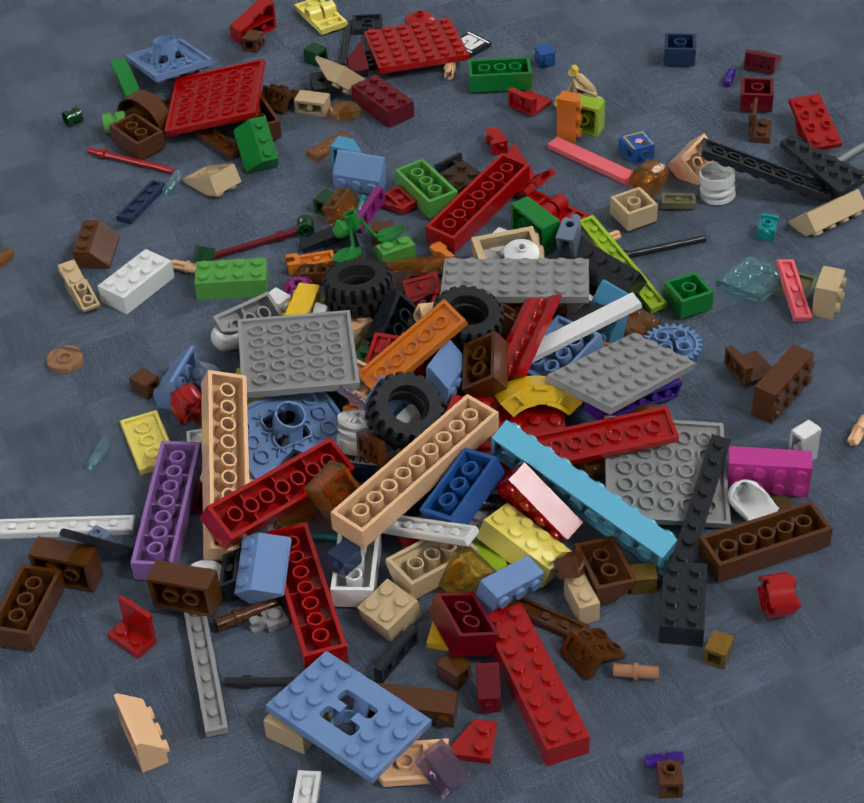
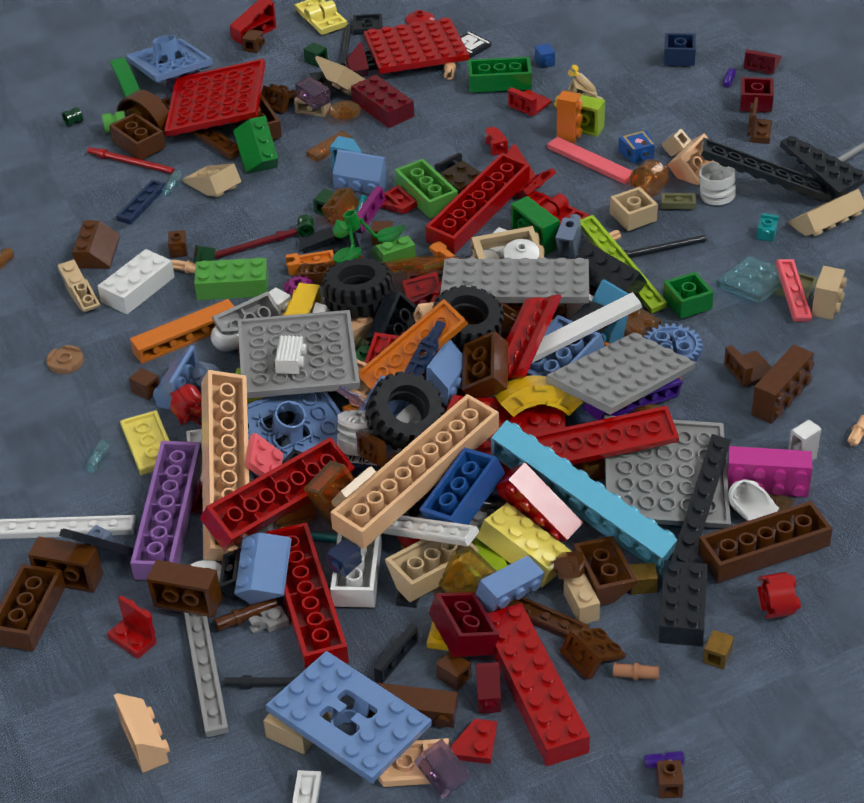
(177, 243): none -> reddish brown brick
(177, 333): none -> orange brick
(261, 455): none -> coral plate
(290, 355): none -> white brick
(312, 92): none -> clear purple brick
(354, 485): none -> tan tile
(389, 610): tan brick -> none
(429, 344): none -> dark blue piece
(676, 142): none -> tan brick
(814, 122): red plate -> none

